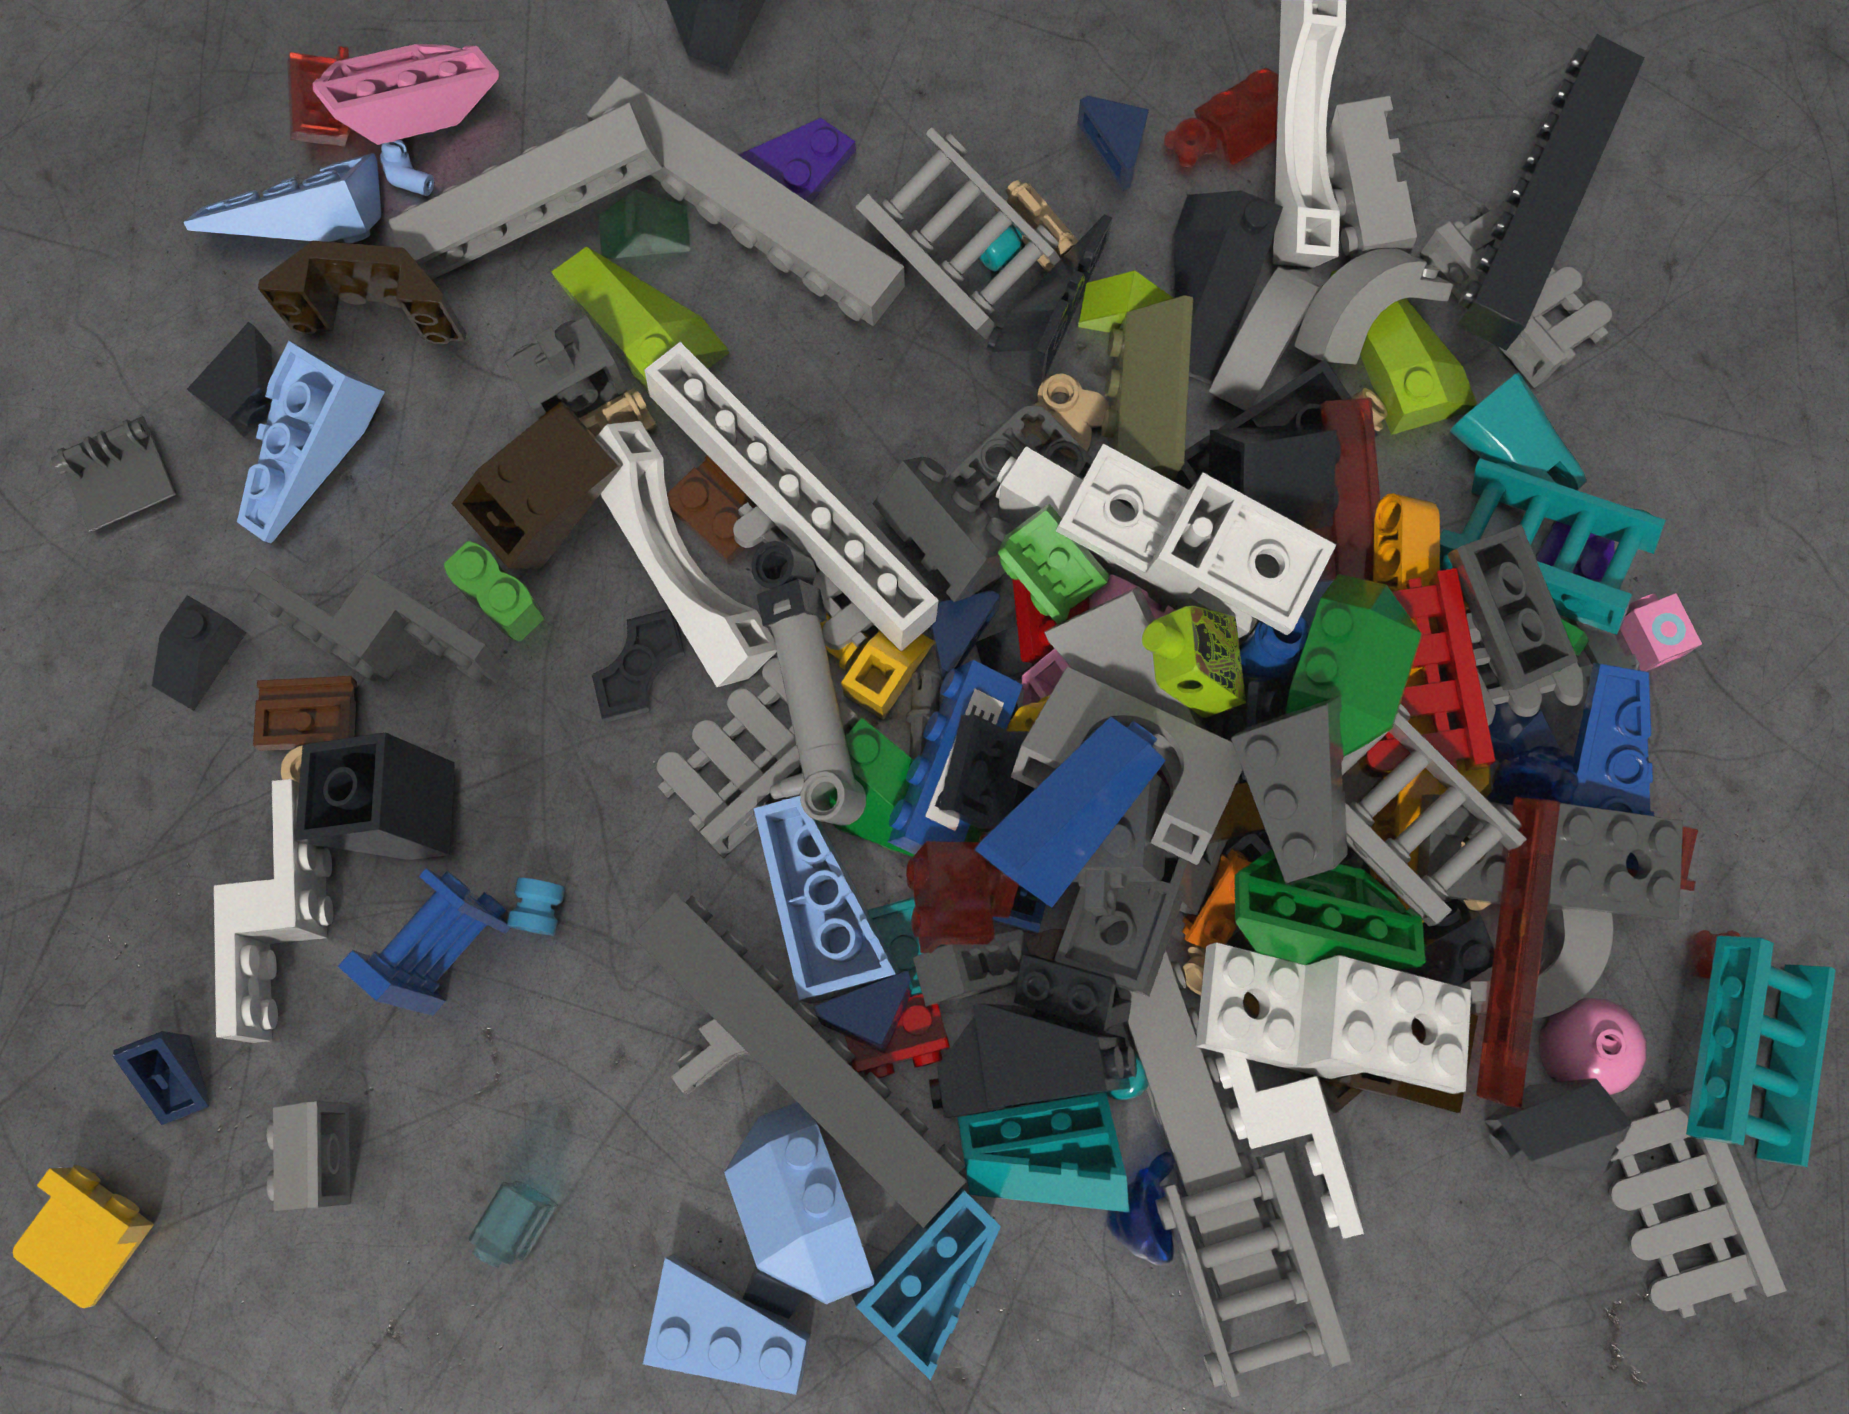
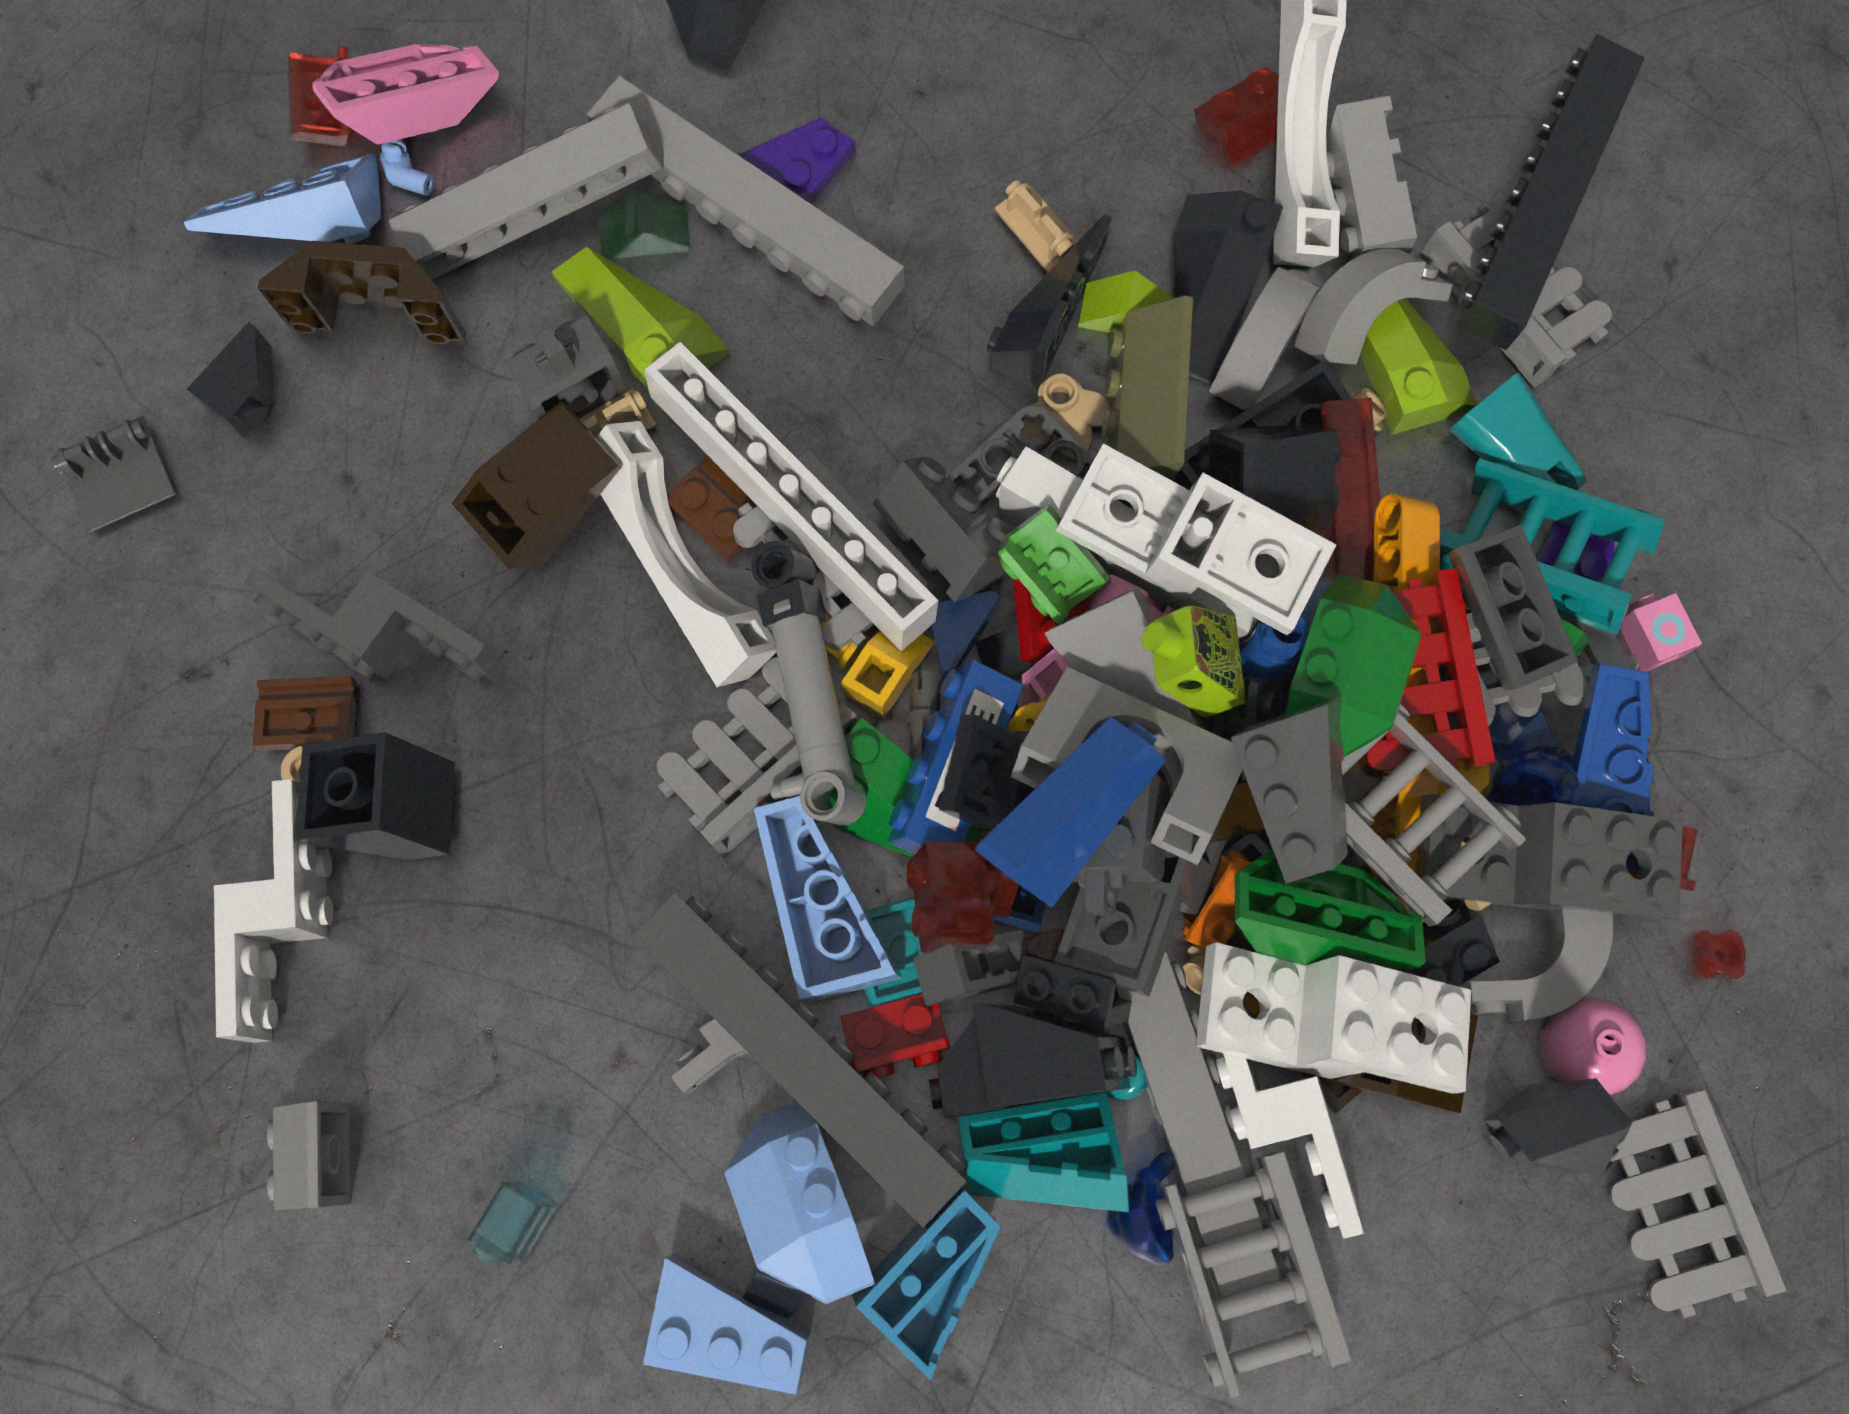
(80, 1235): yellow bracket -> none
(165, 1074): dark blue slope -> none
(193, 651): black slope -> none
(310, 428): light blue wedge -> none
(426, 946): blue fence -> none
(494, 591): bright green brick -> none
(535, 910): dark azure wheel -> none
(627, 682): black tile -> none
(869, 1012): dark blue slope -> none
(918, 245): light grey fence -> none
(1002, 249): teal piece -> none
(1115, 134): dark blue slope -> none
(1195, 131): clear red plate -> none
(1518, 954): clear red tile -> none
(1731, 1044): teal fence -> none

